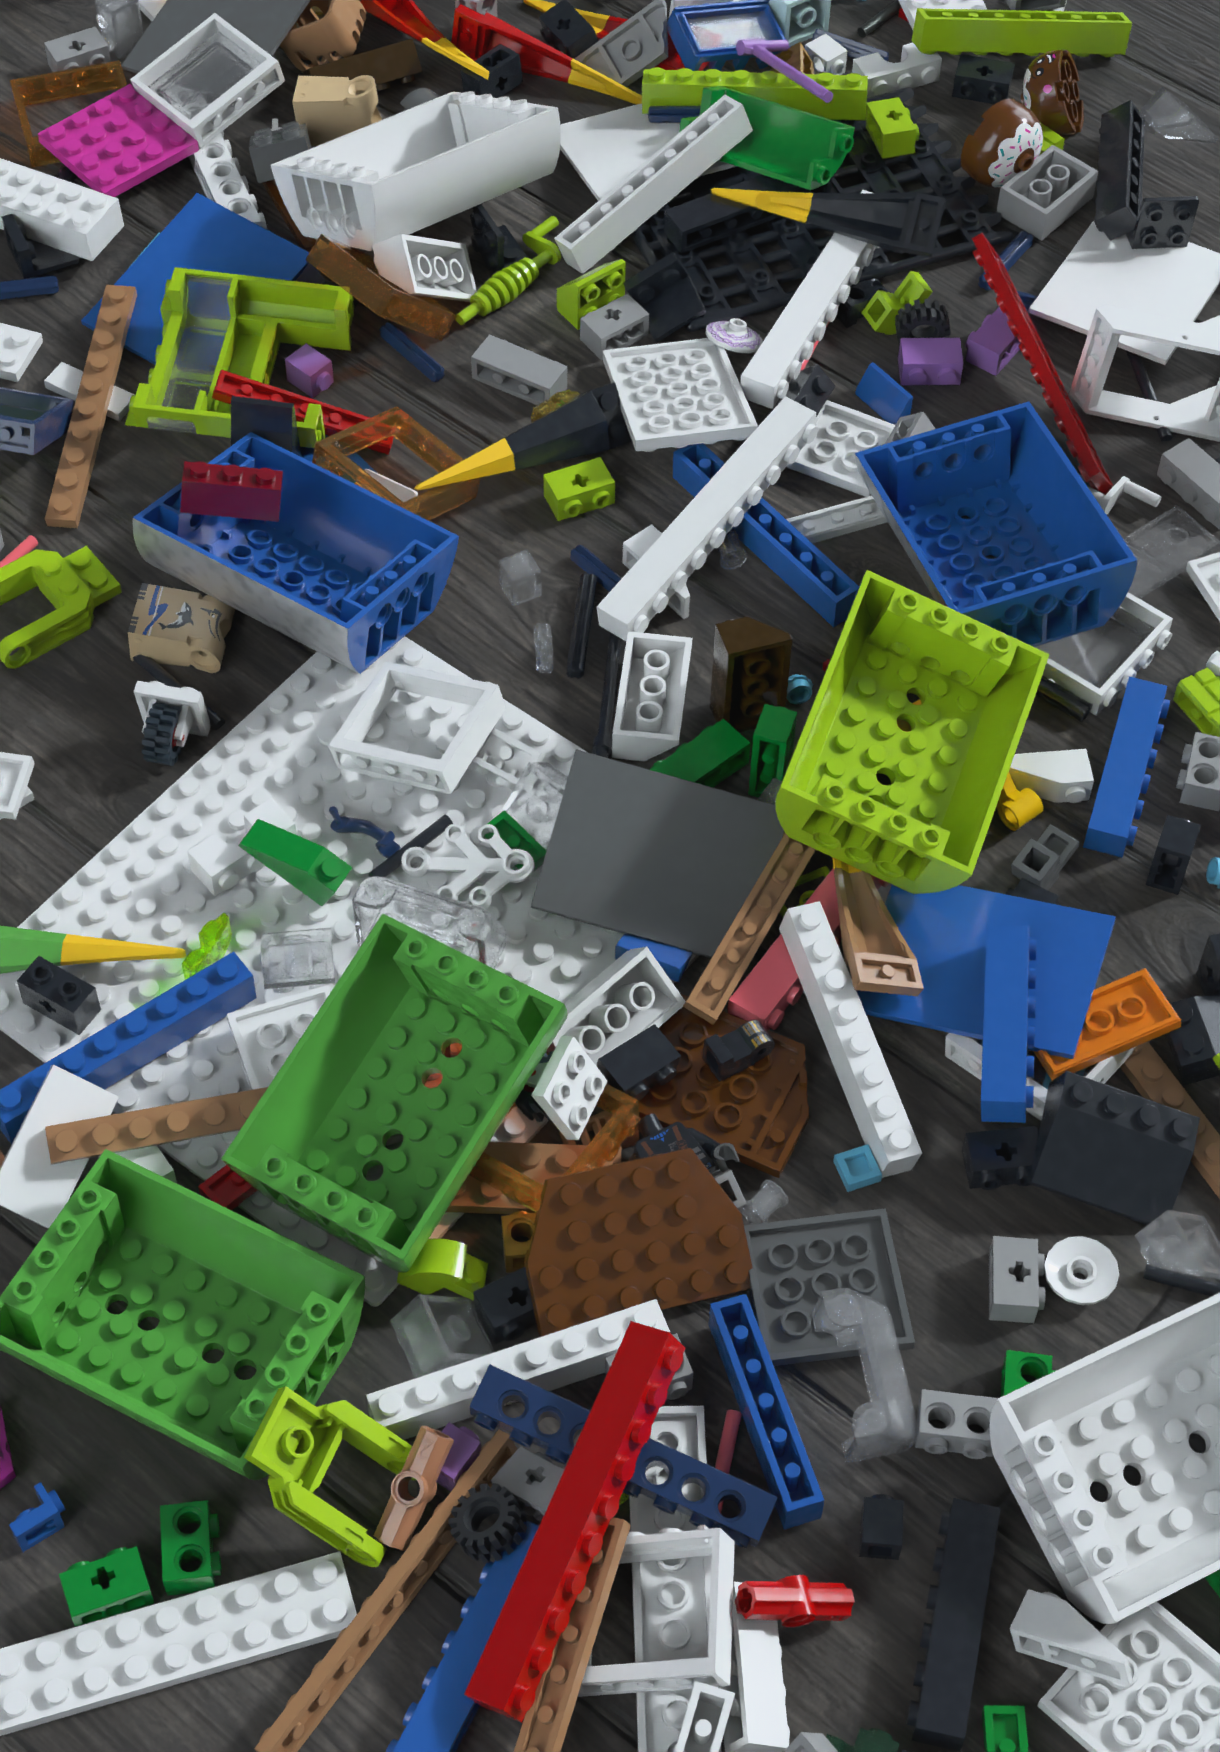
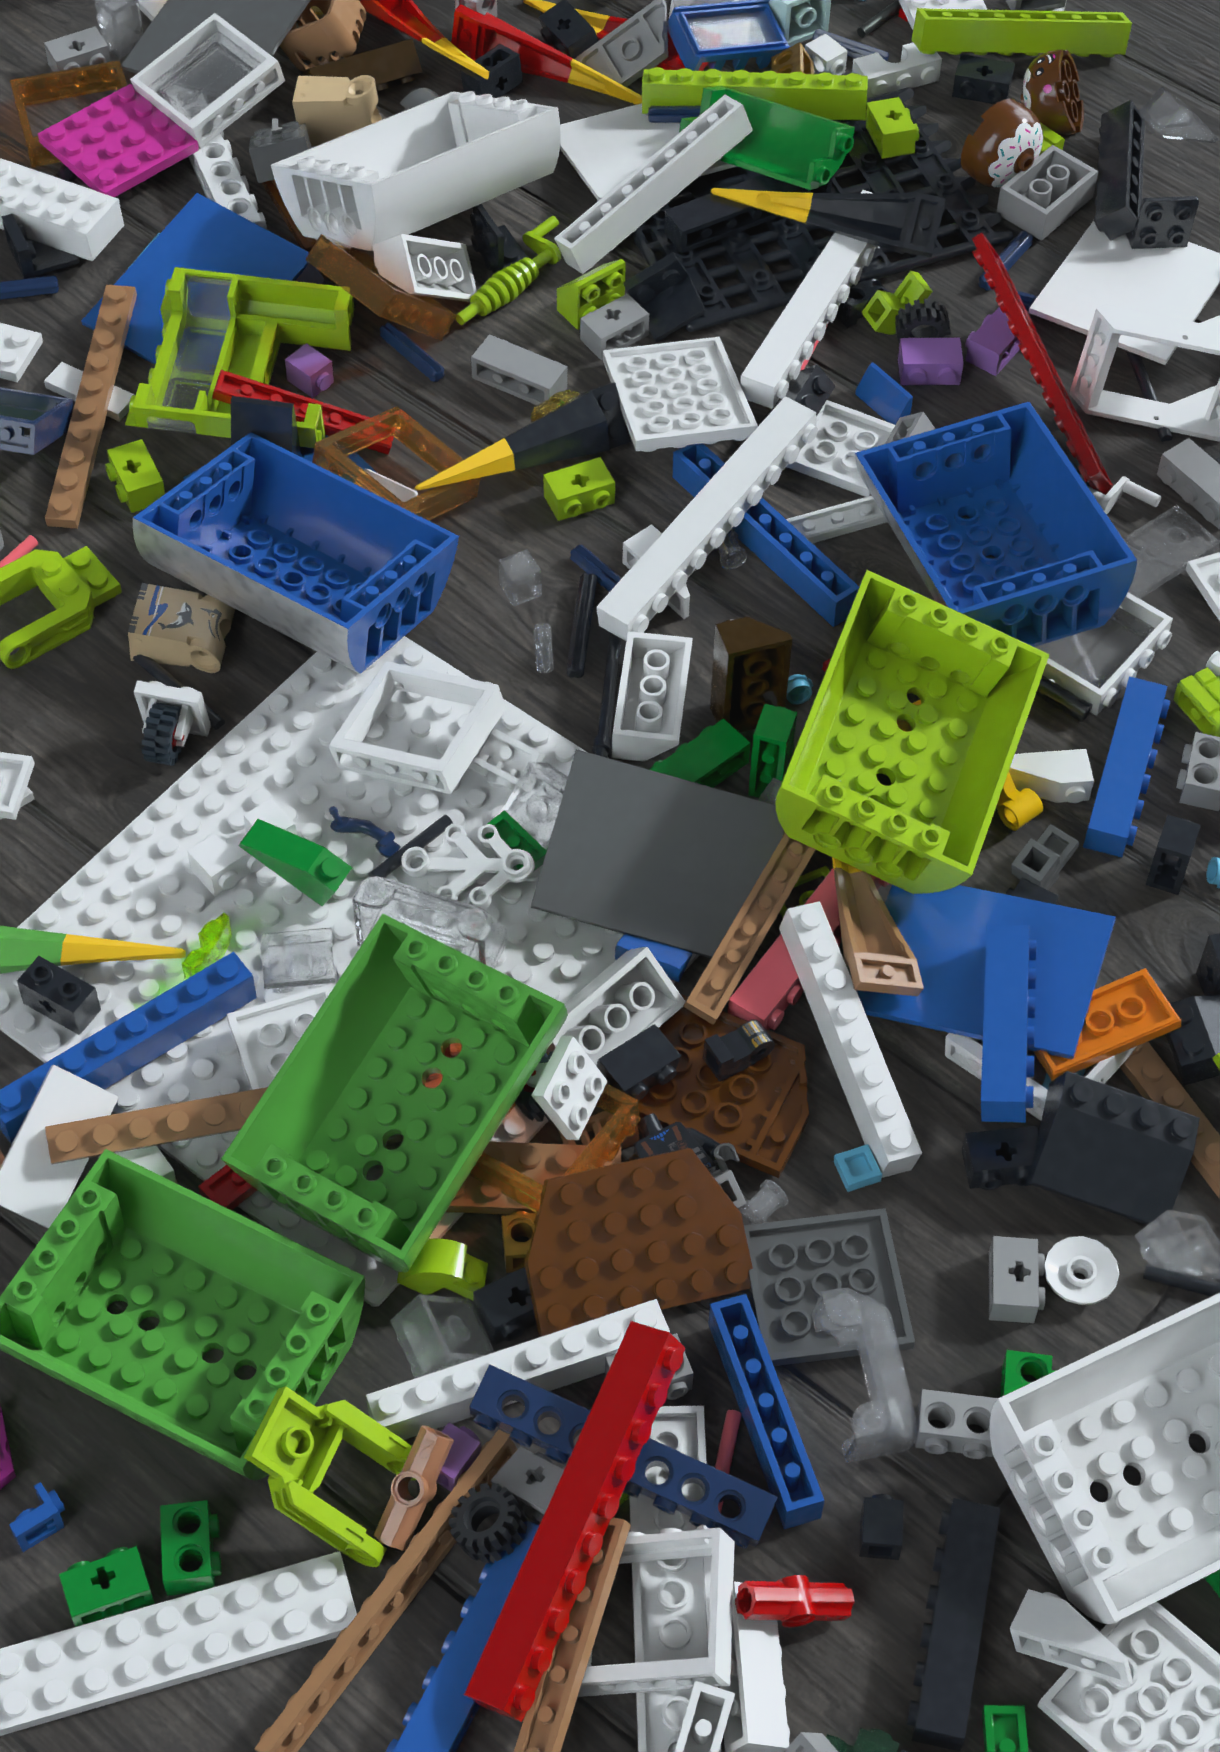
(135, 475): none -> lime brick
(231, 491): dark red slope -> none
(734, 336): dish -> none
(762, 49): medium lavender bar -> none

